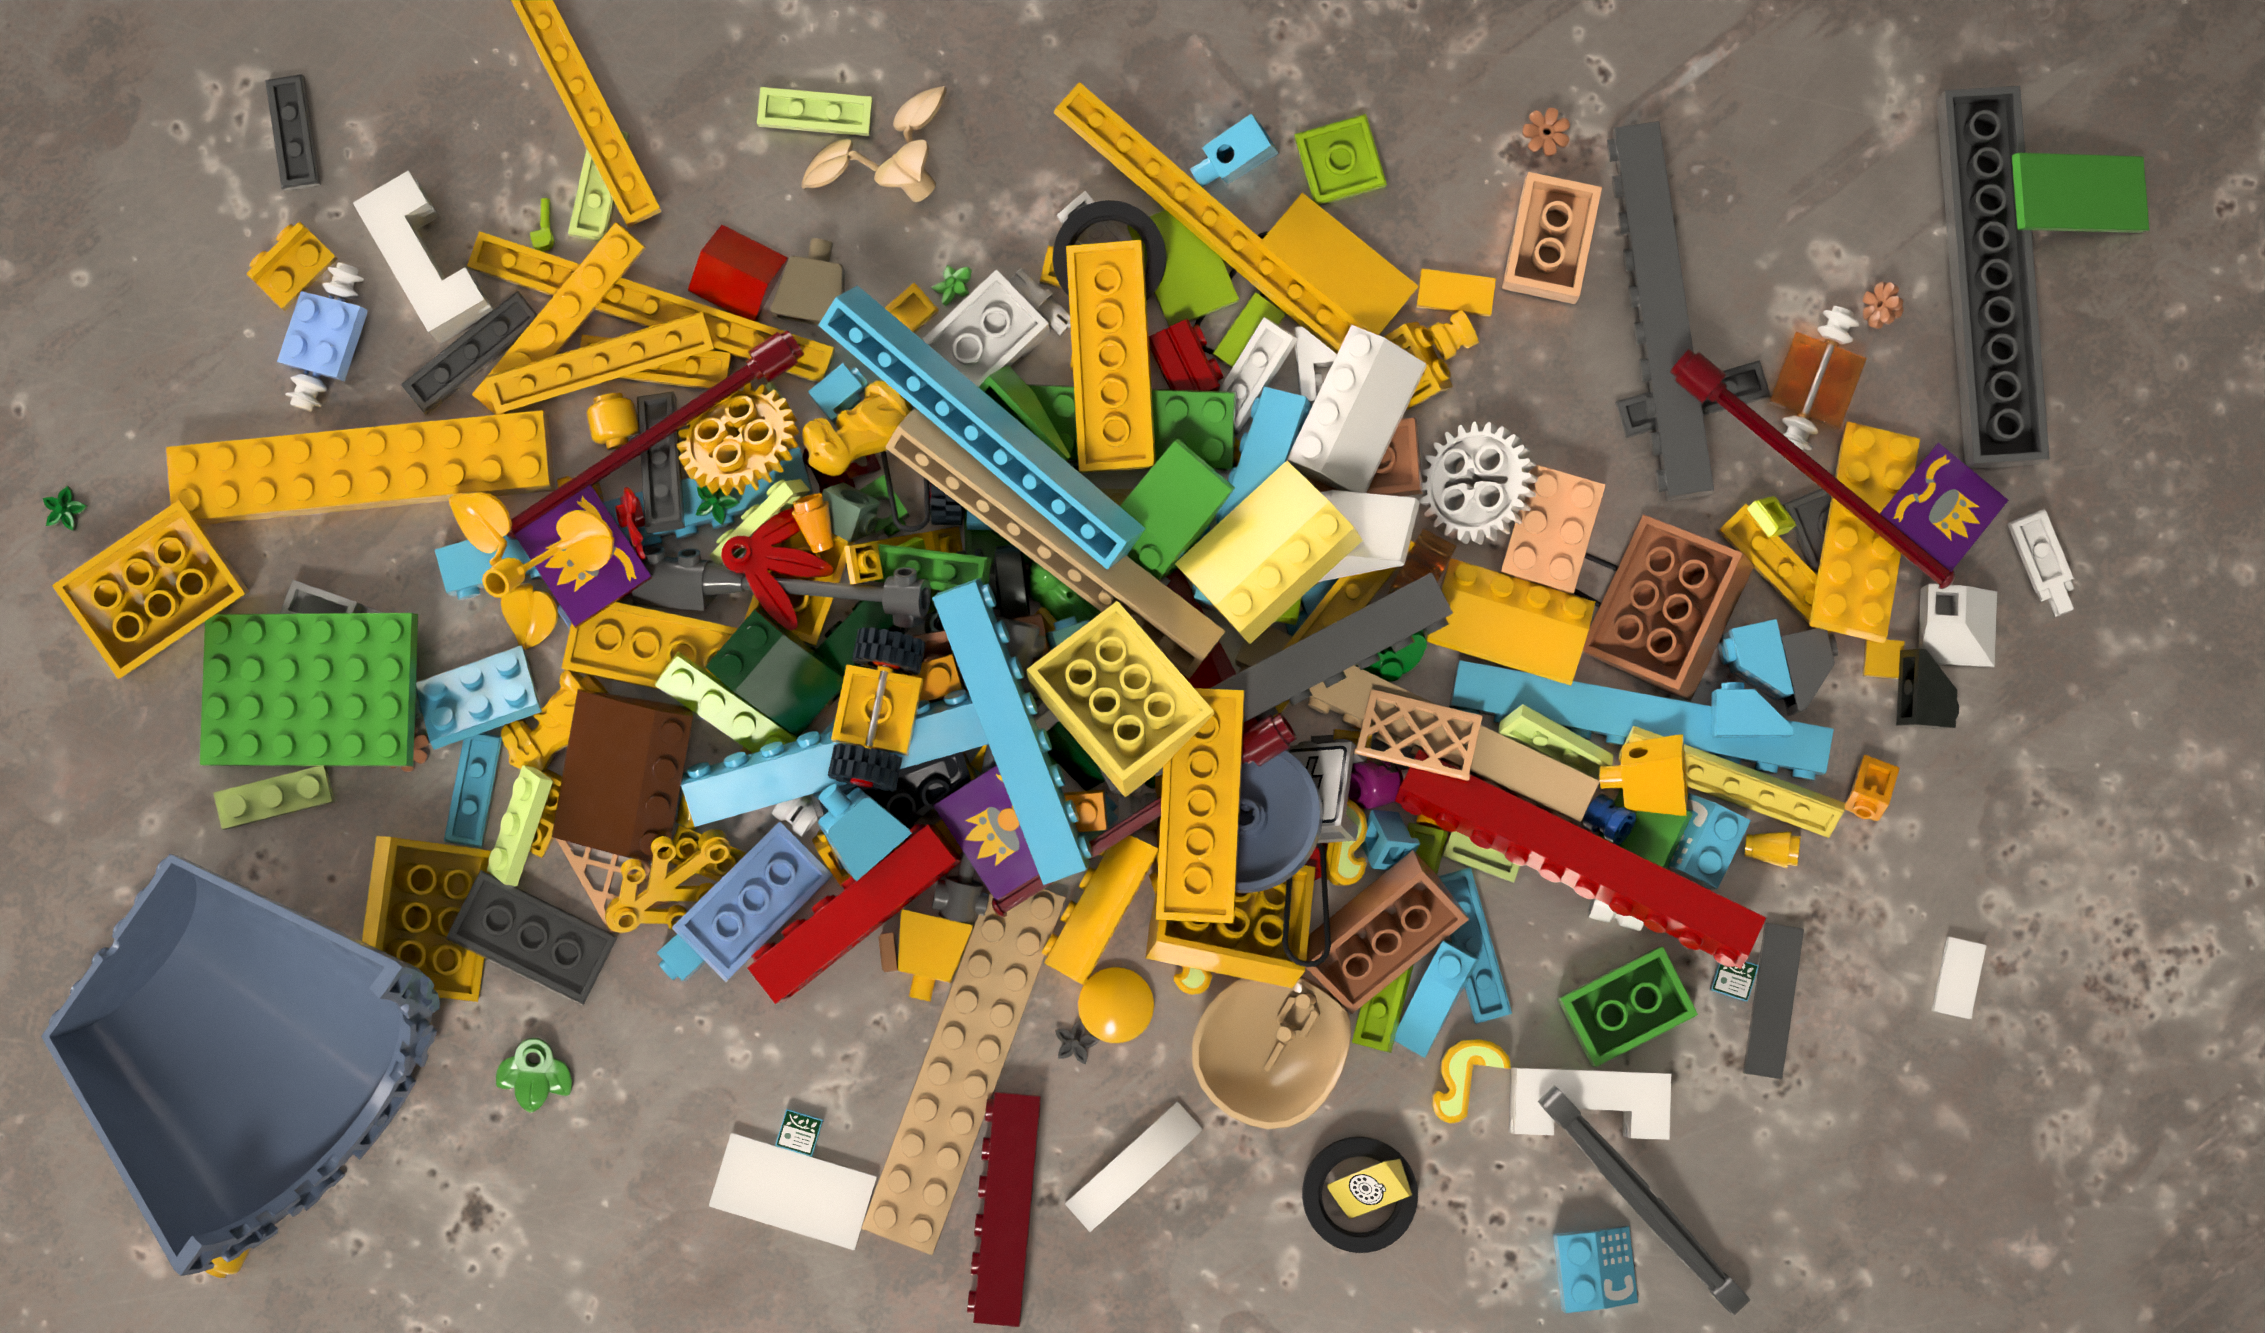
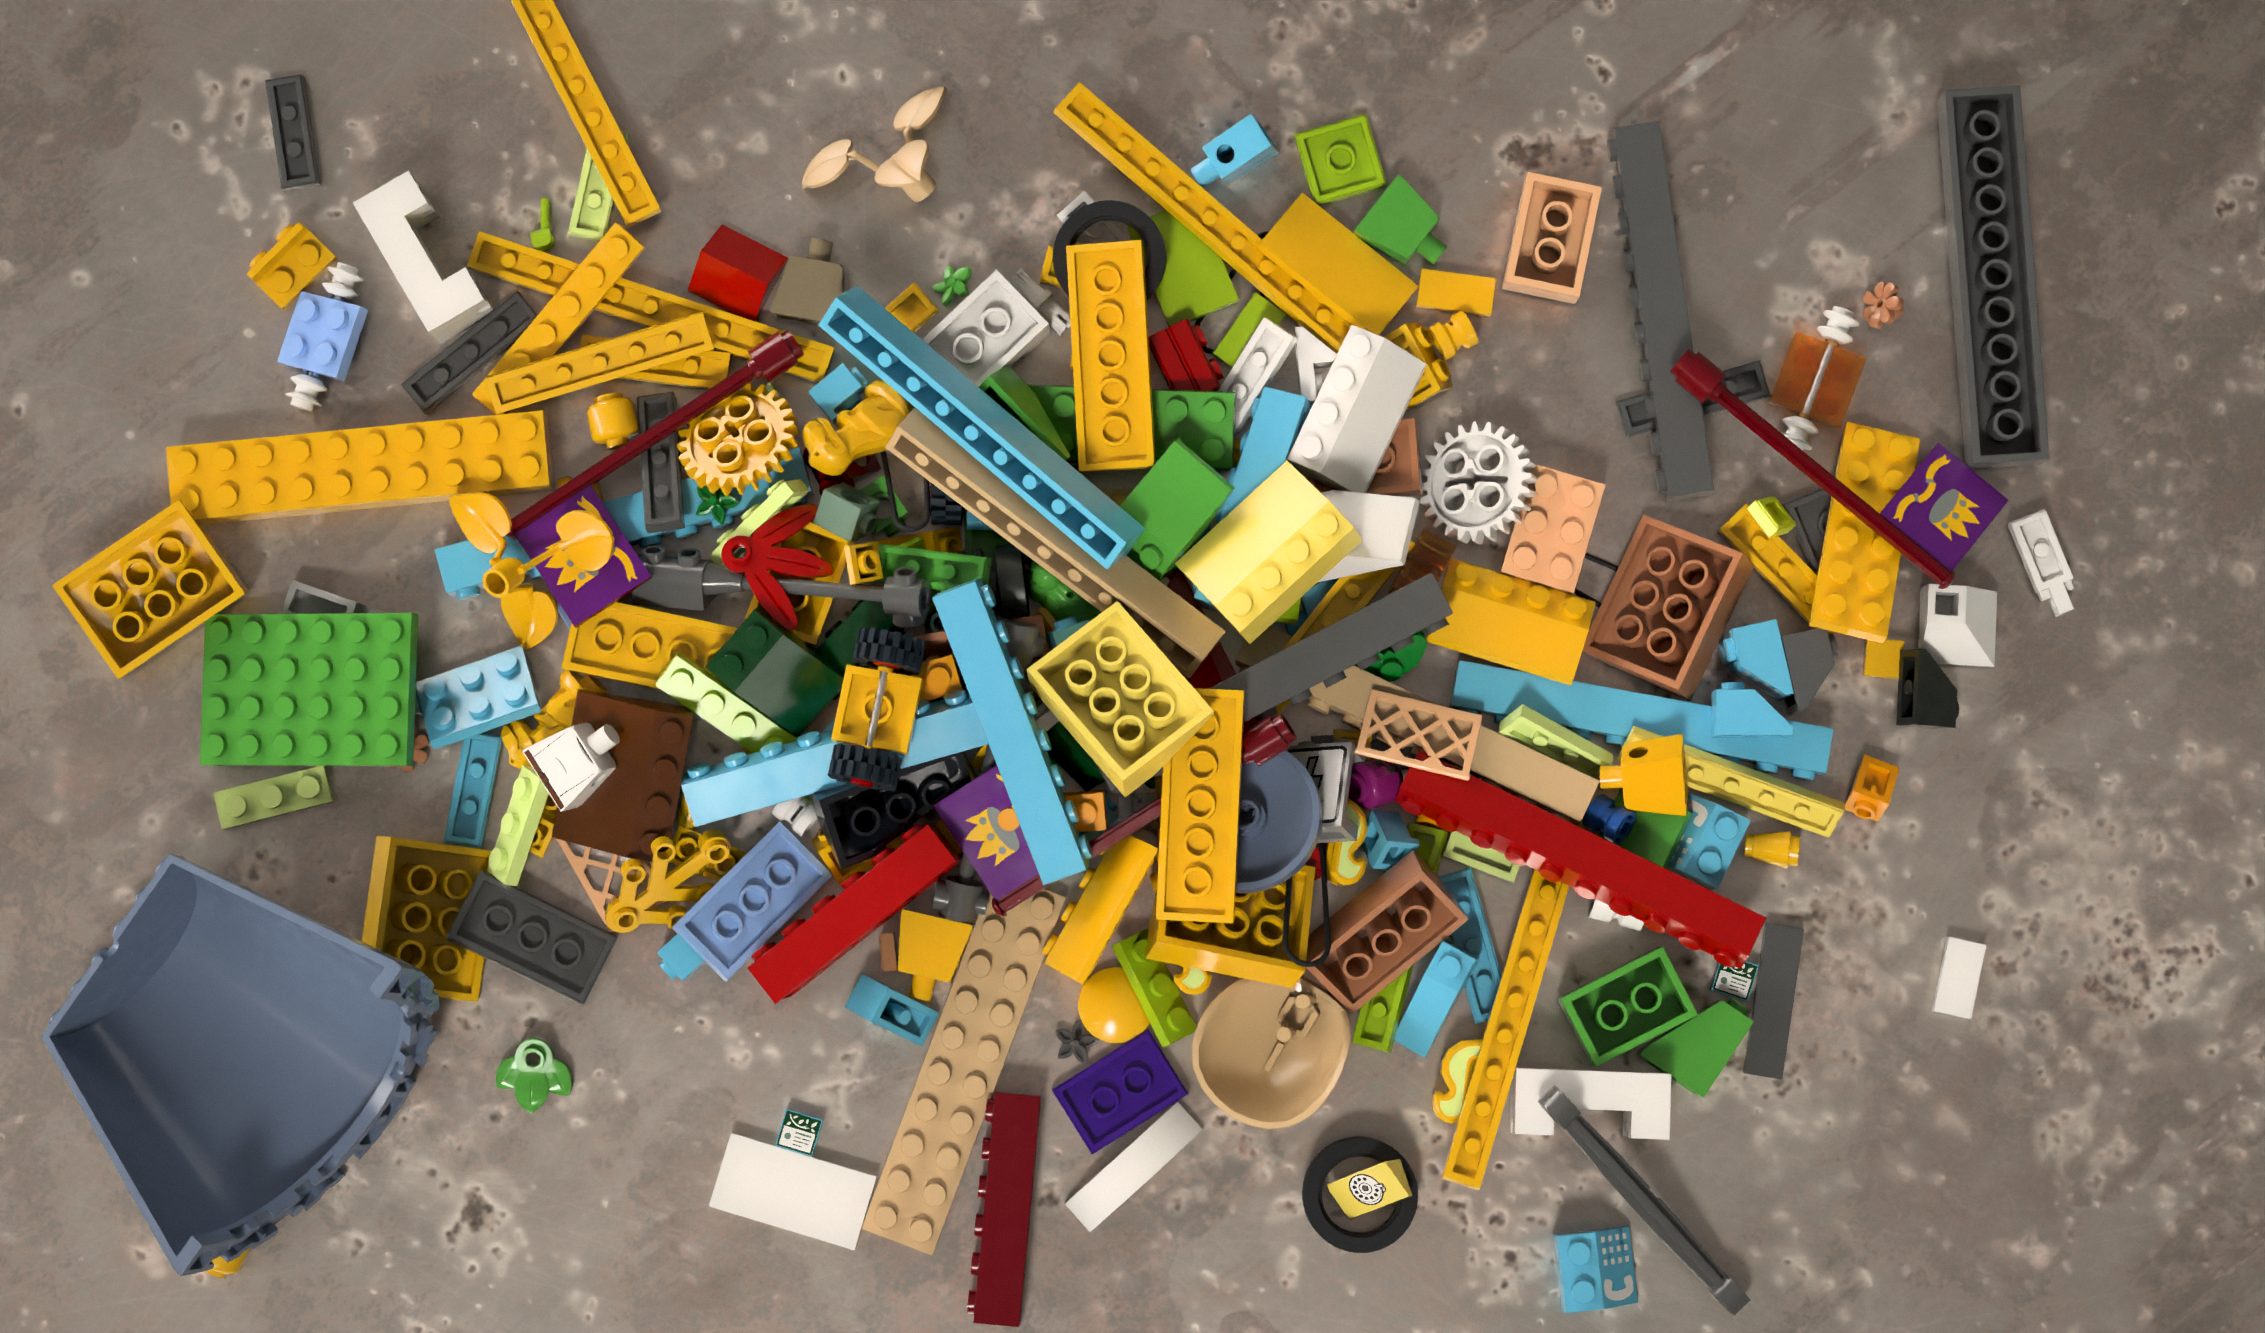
(63, 509): green plant -> none
(574, 762): none -> white torso
(631, 515): red plate -> none
(814, 111): yellowish green plate -> none
(814, 521): light orange cone -> none
(859, 829): medium azure torso -> none
(891, 1010): none -> medium azure slope
(1120, 1091): none -> dark purple tile
(1155, 990): none -> lime plate
(1401, 225): none -> bright green torso
(1505, 1031): none -> yellow plate
(1549, 125): nougat plant -> none
(1700, 1046): none -> bright green slope
(2080, 192): bright green tile -> none

